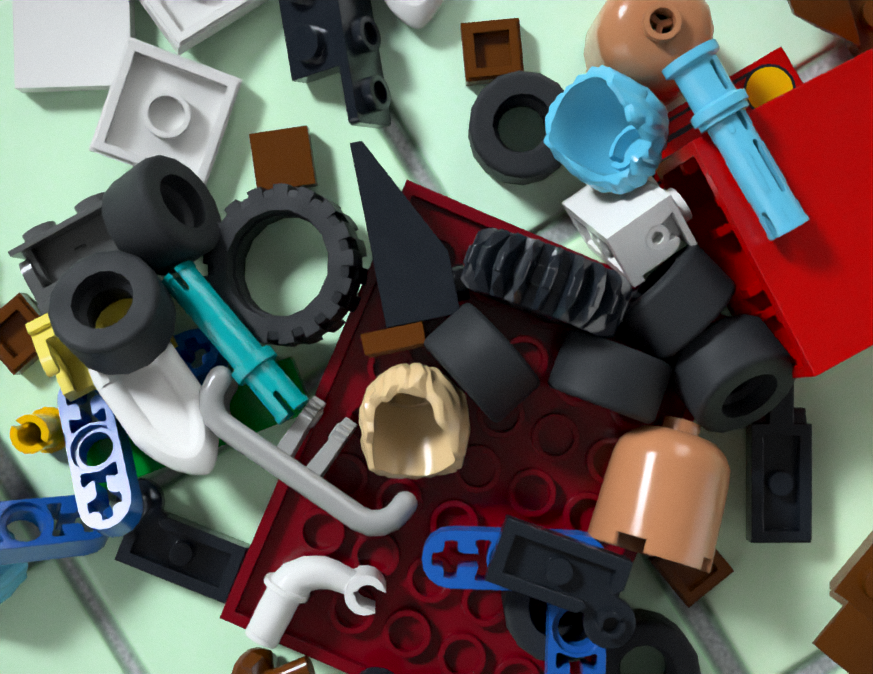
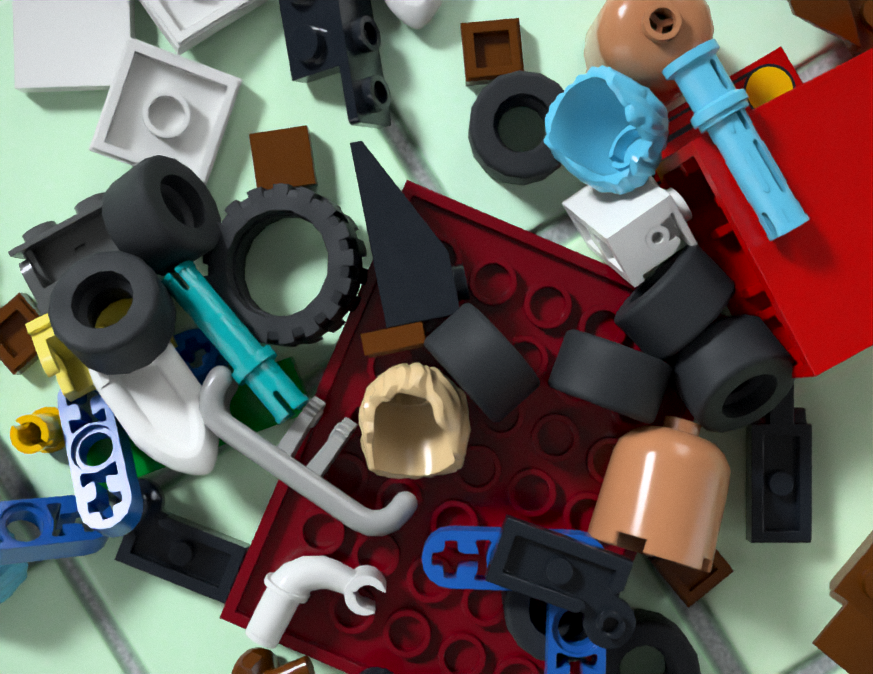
(546, 282): black gear -> none

